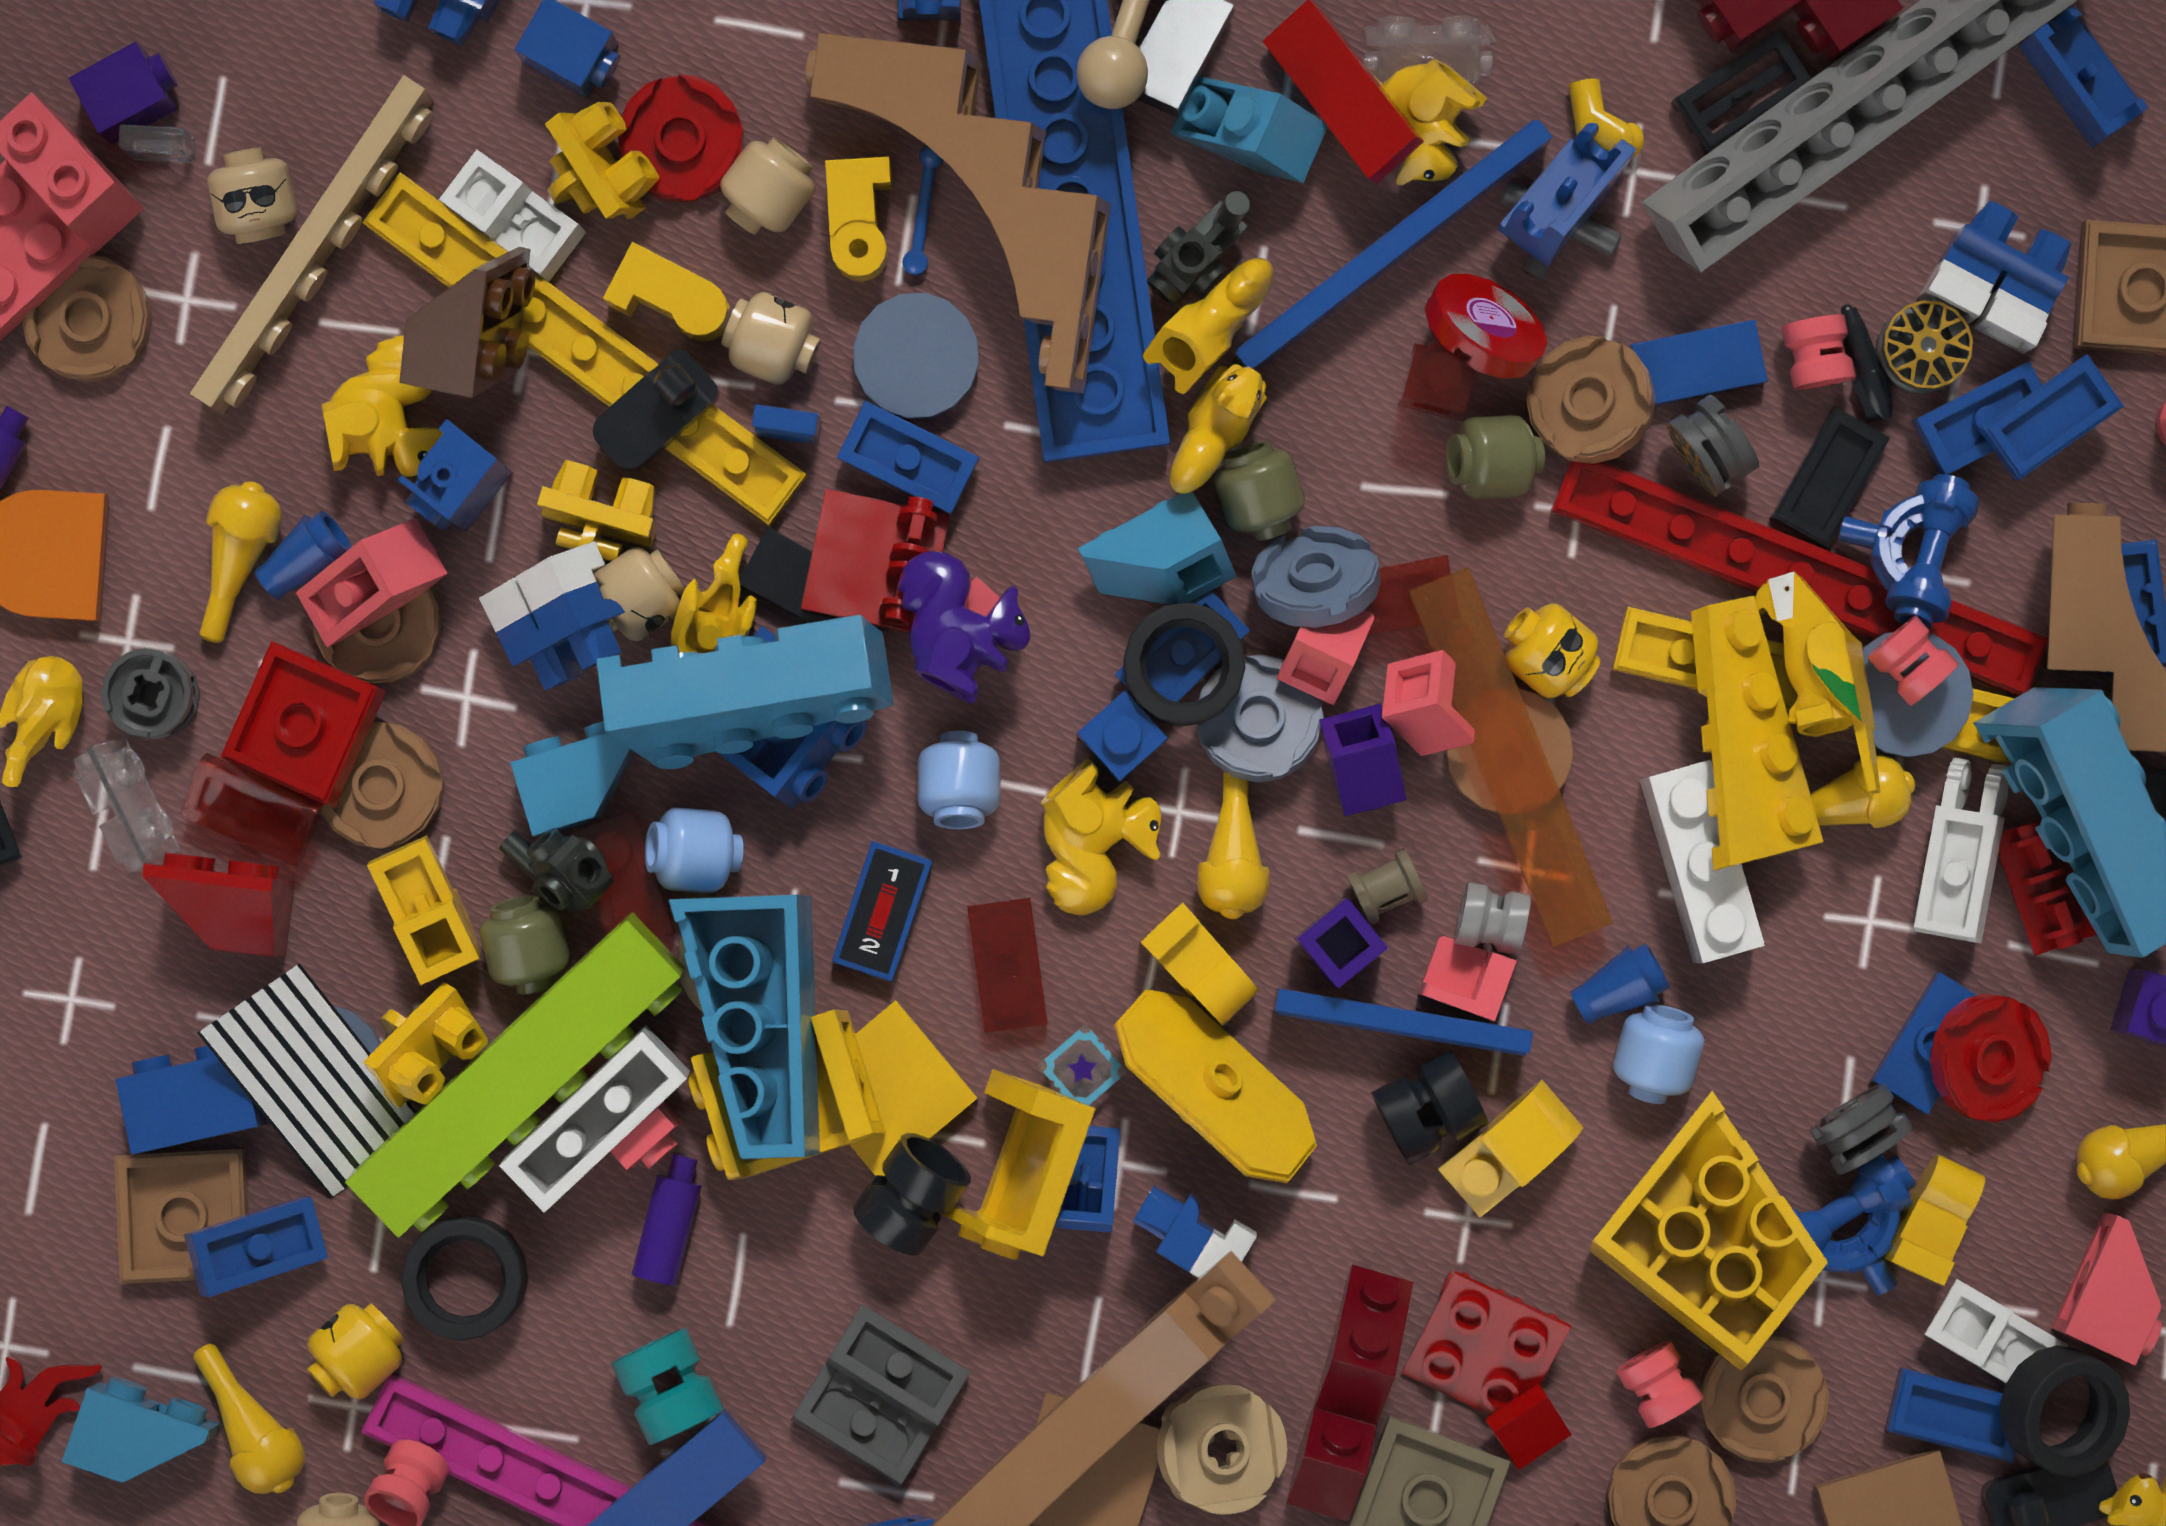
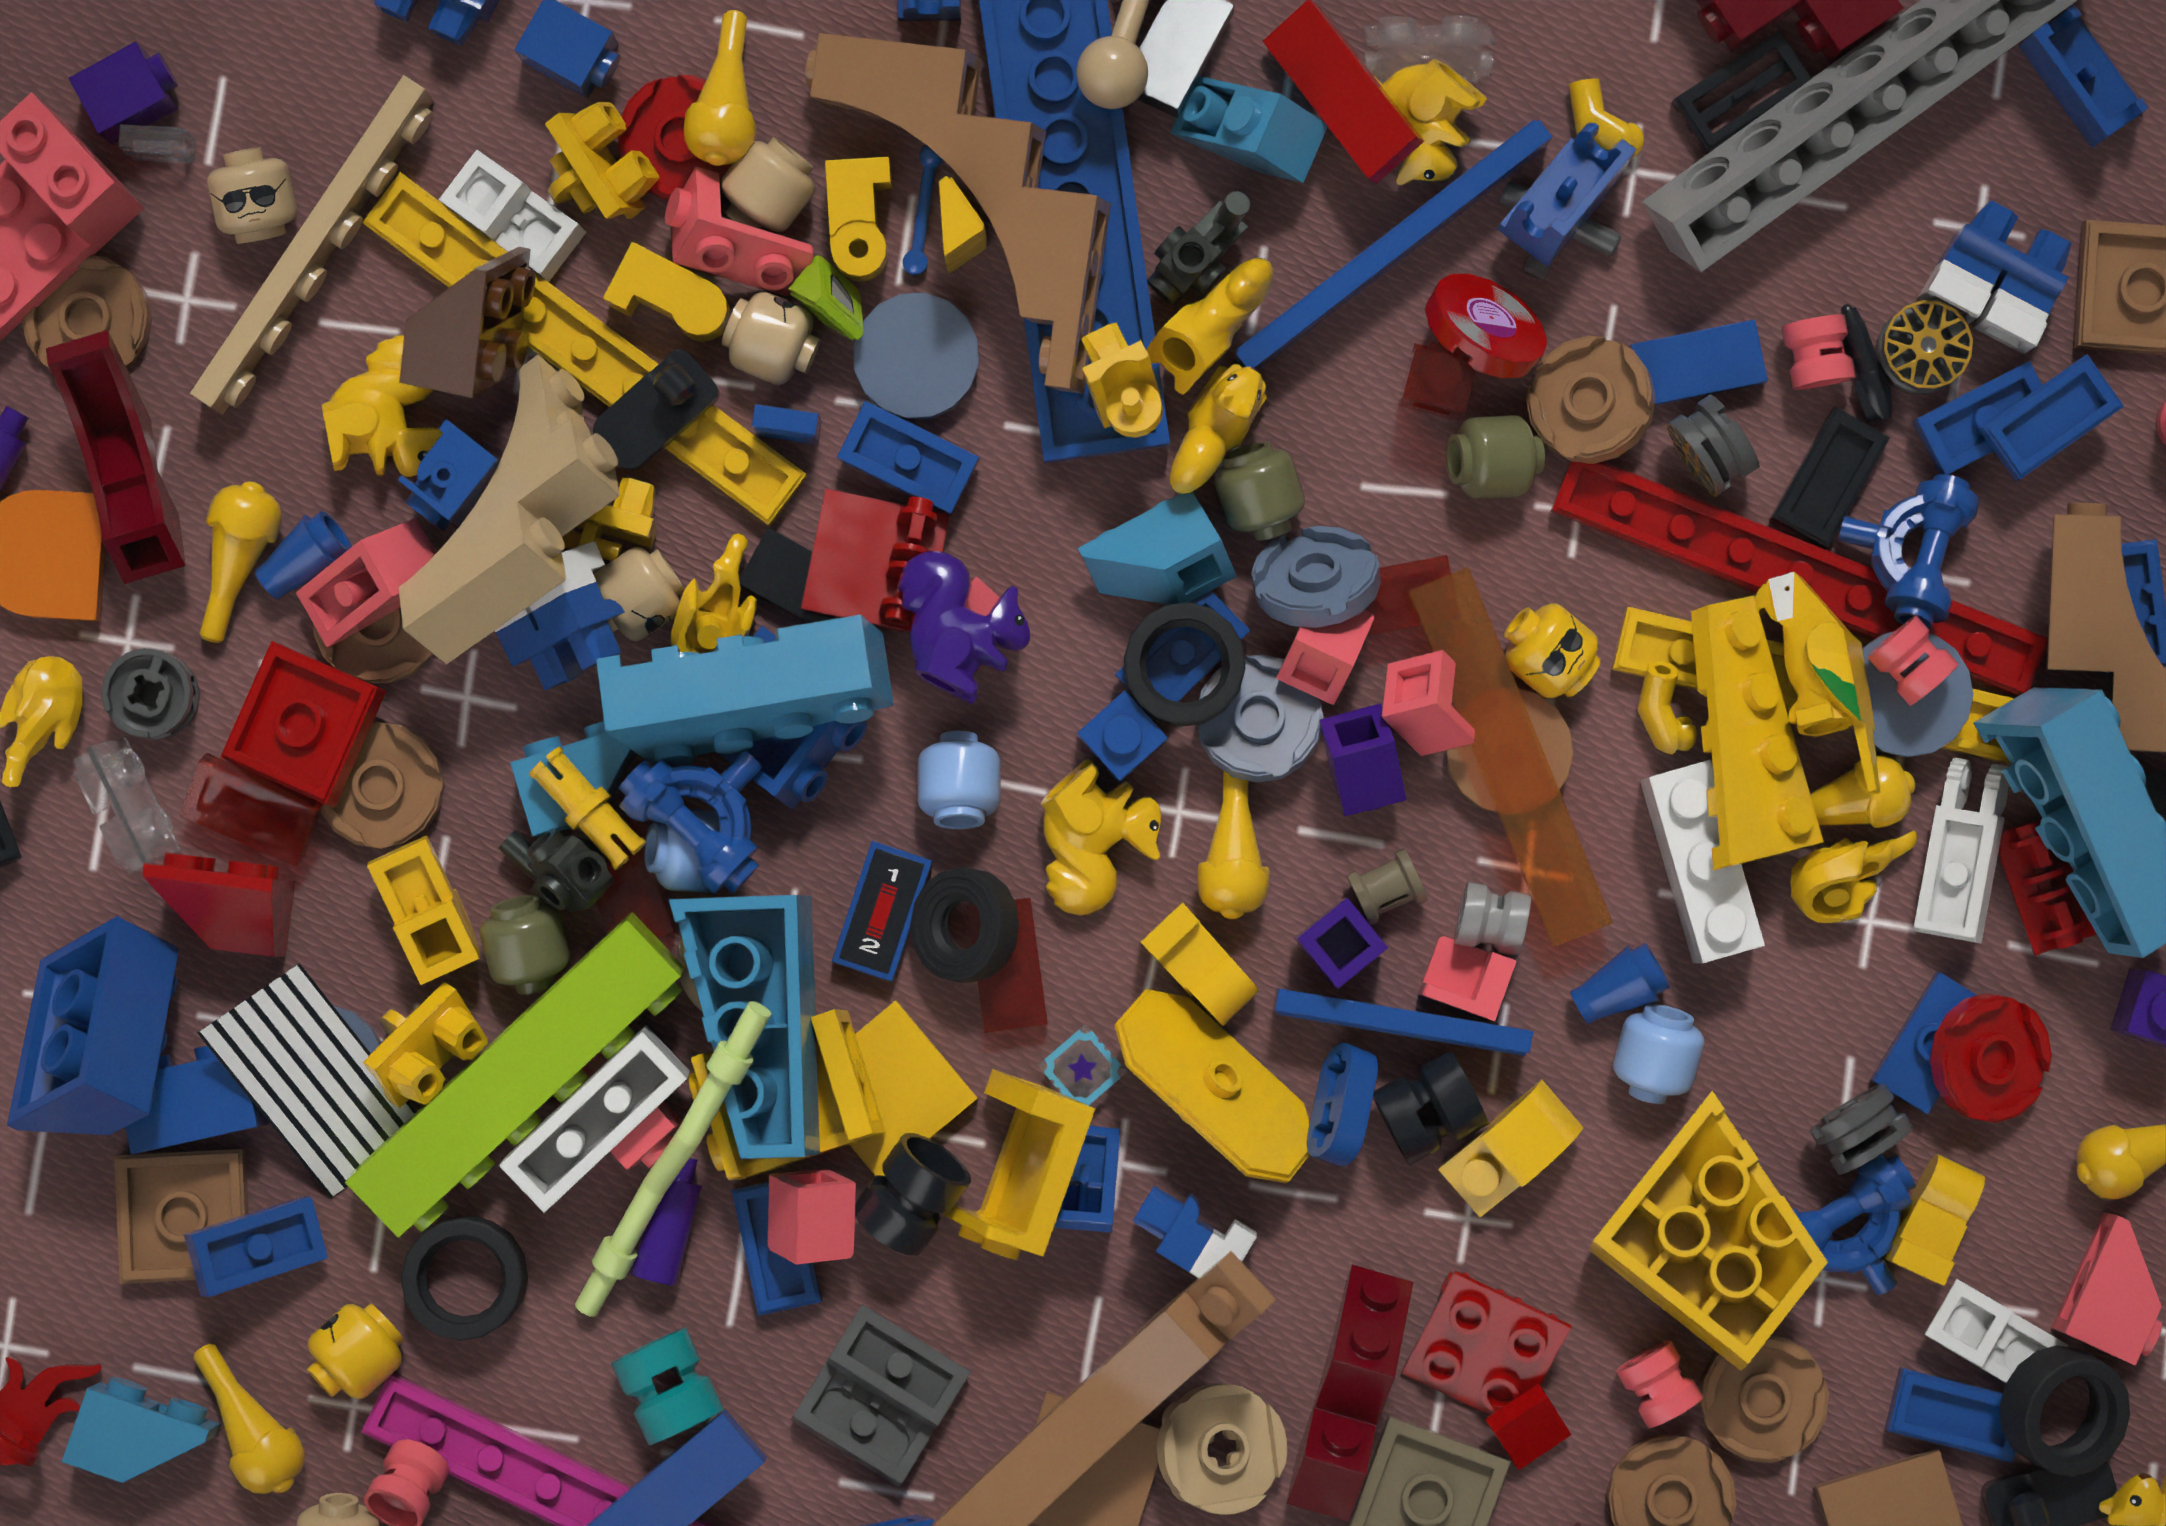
(95, 1032): none -> blue slope
(120, 457): none -> dark red arch
(512, 537): none -> tan arch
(587, 808): none -> yellow pin
(658, 794): none -> blue piece
(720, 123): none -> yellow piece
(727, 1068): none -> yellowish green bar
(728, 247): none -> coral bracket
(774, 1280): none -> blue tile
(811, 1216): none -> coral panel
(830, 298): none -> lime slope
(961, 226): none -> yellow slope
(997, 930): none -> black tyre
(1122, 383): none -> yellow hips
(1342, 1104): none -> blue beam
(1656, 712): none -> yellow arm
(1828, 879): none -> yellow piece

